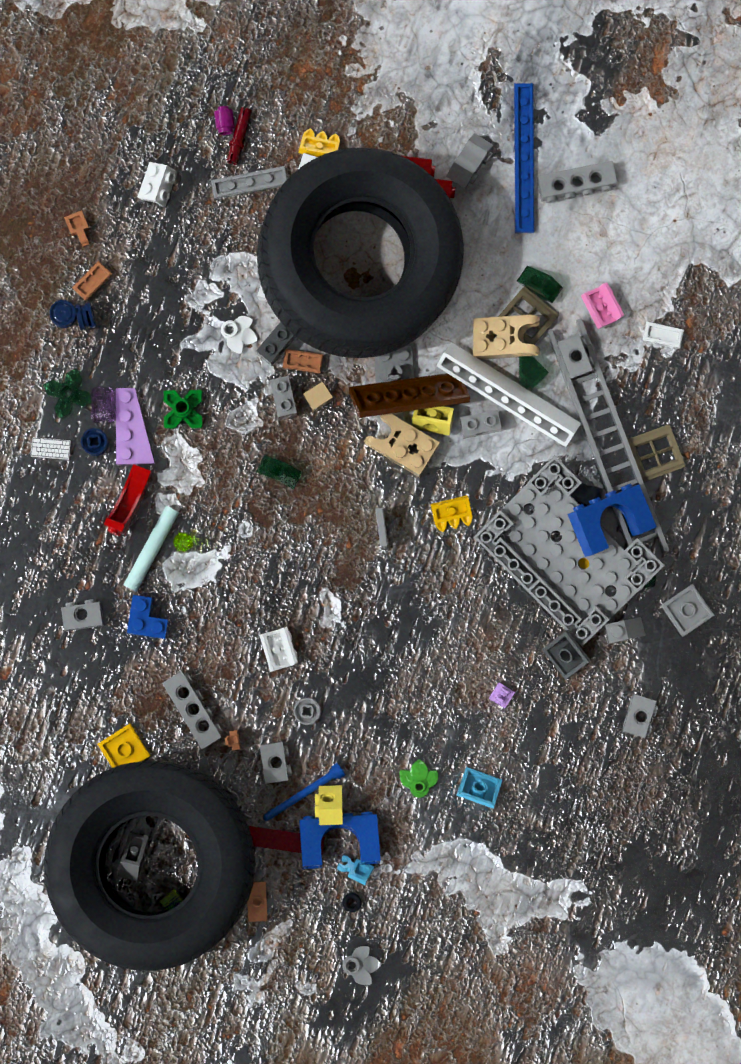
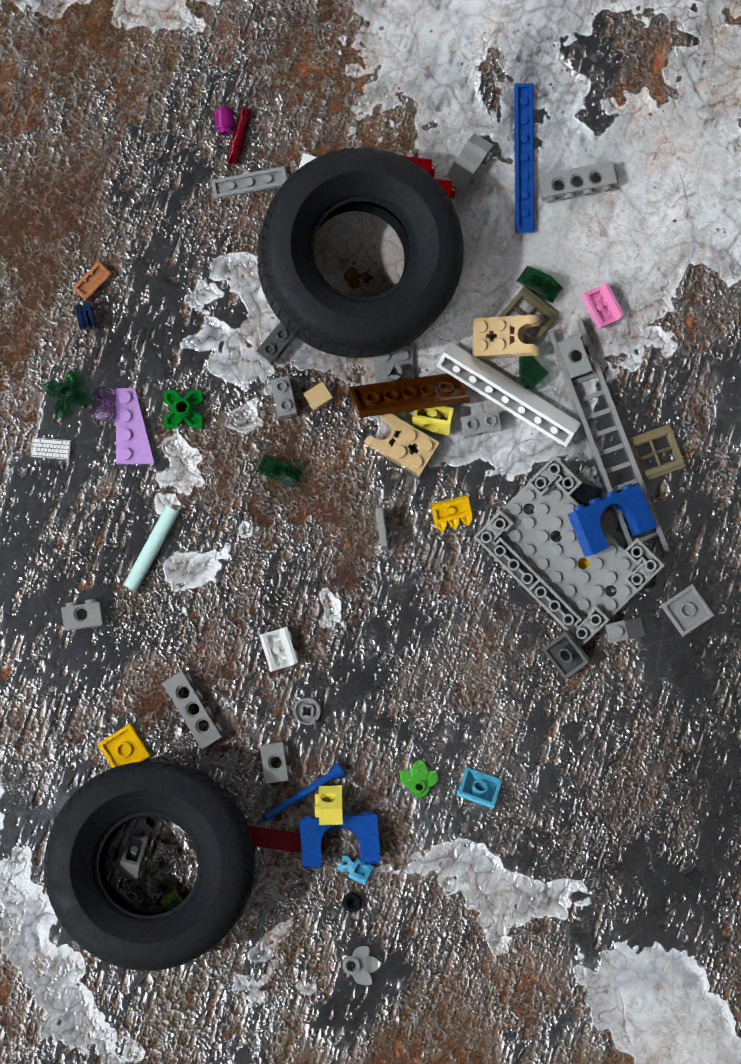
(63, 314): dark blue wheel -> none
(77, 225): nougat plate -> none
(94, 442): dark blue wheel -> none
(129, 501): red arch -> none
(142, 623): blue brick -> none
(157, 183): white bracket -> none
(183, 542): clear neon green plate -> none
(233, 740): nougat plate -> none
(241, 335): white plate -> none
(257, 903): nougat plate -> none
(302, 361): nougat plate -> none
(318, 145): yellow plate -> none
(501, 695): lavender tile -> none
(638, 704): light grey brick -> none
(663, 335): white tile -> none

